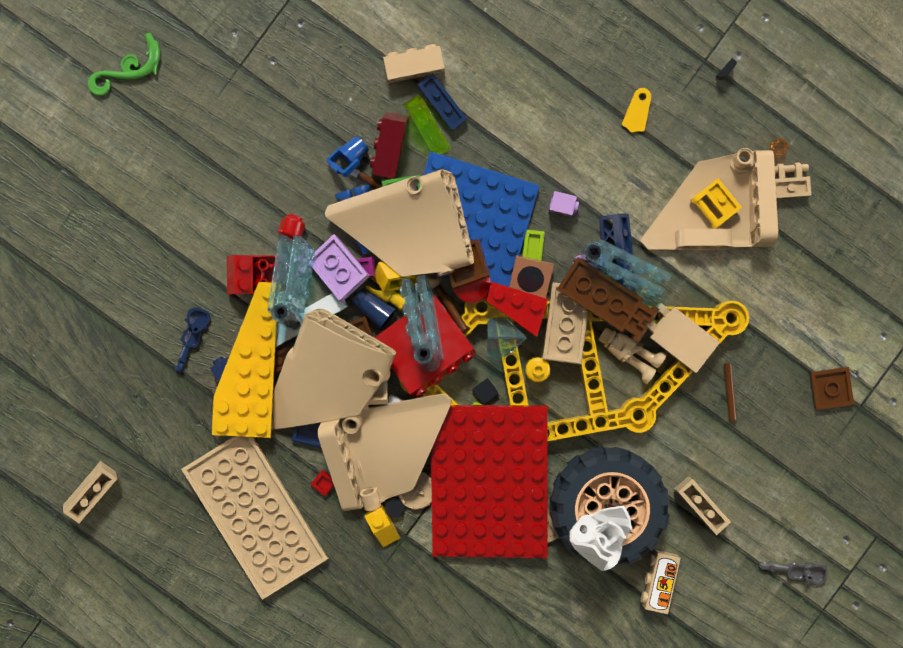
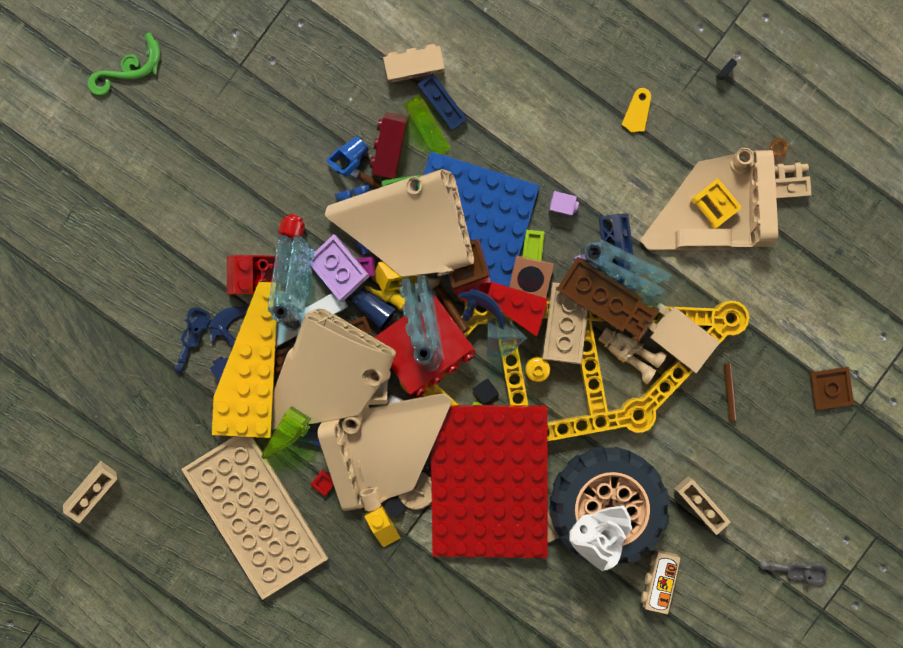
(221, 321): none -> dark blue piece
(288, 431): none -> clear neon green slope
(479, 298): none -> dark blue piece

